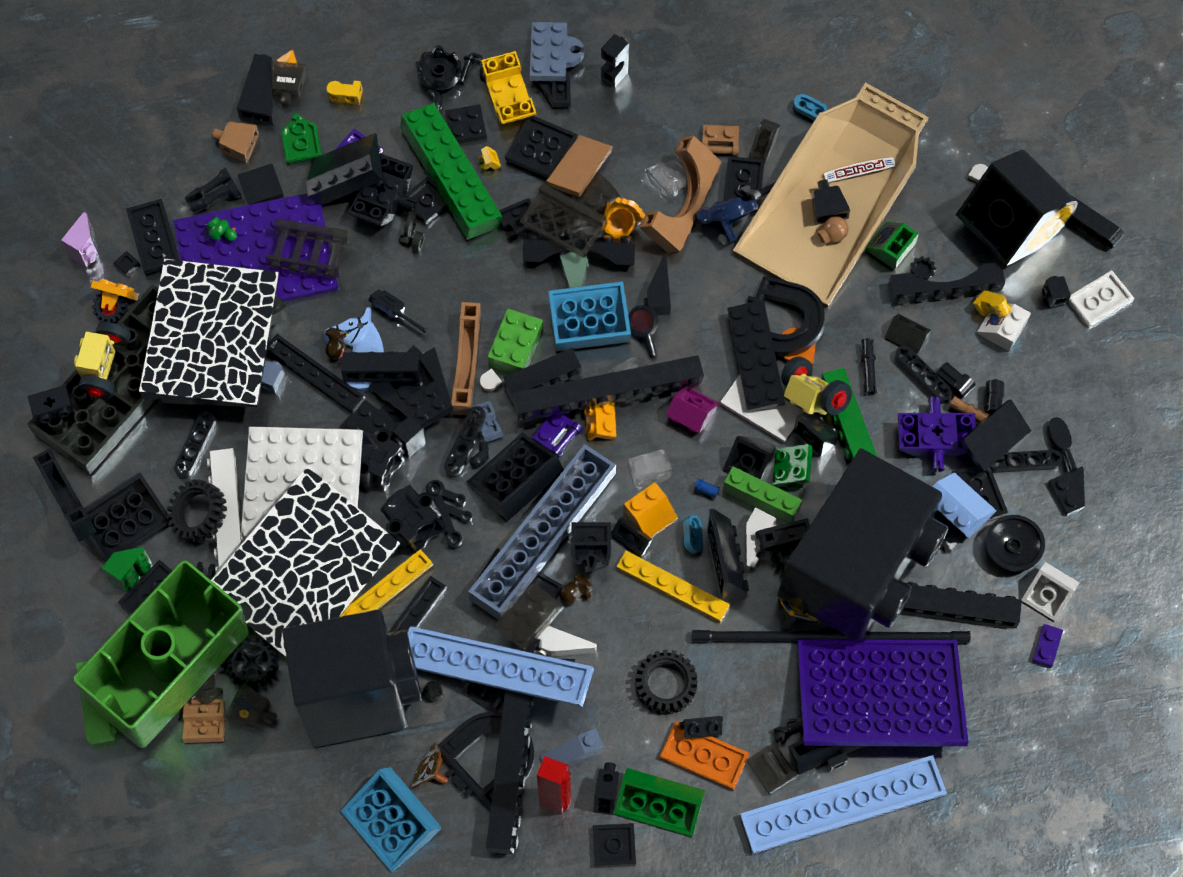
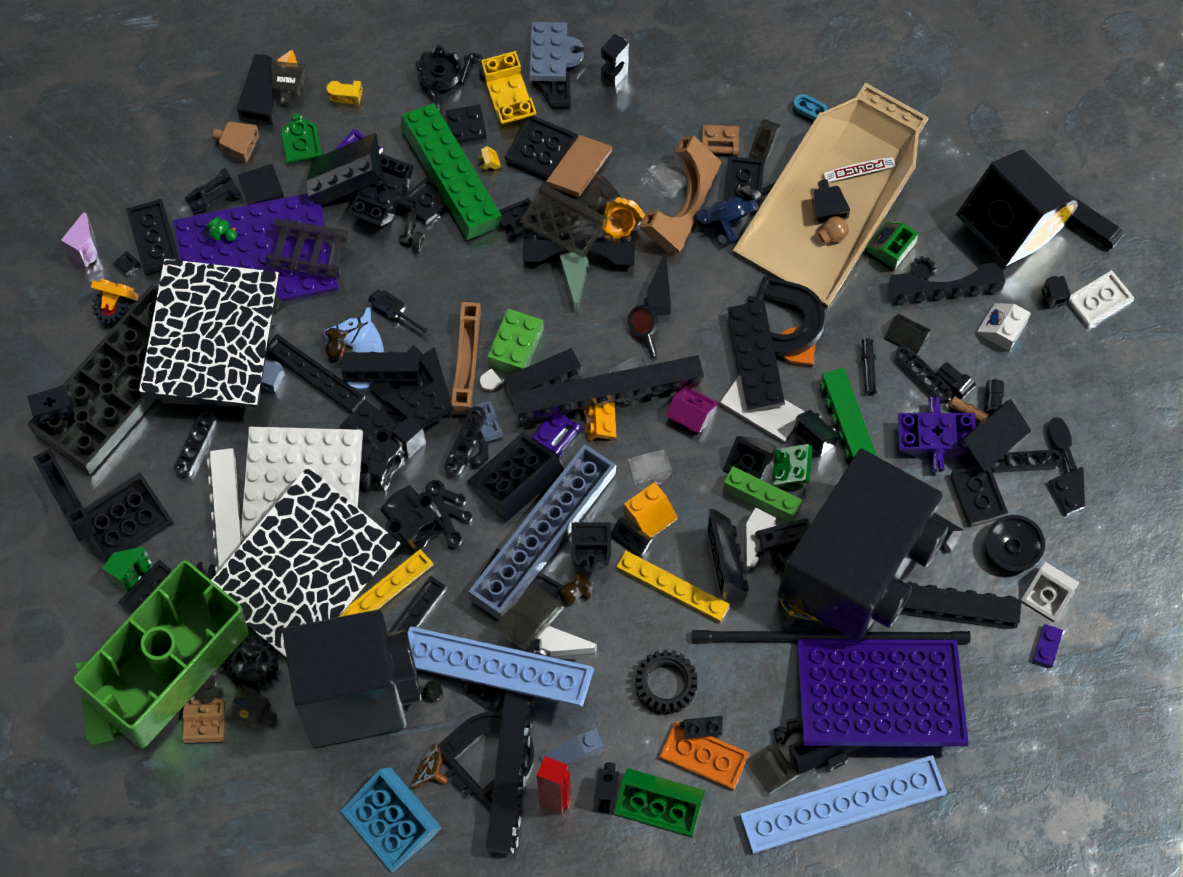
(97, 357): brick -> none
(180, 503): black tyre -> none
(589, 316): dark azure slope -> none
(614, 845): black tile -> none
(693, 534): dark azure plate -> none
(706, 488): blue pin -> none
(812, 392): brick -> none
(962, 505): light blue slope -> none
(977, 172): white tile -> none
(992, 303): yellow leg -> none

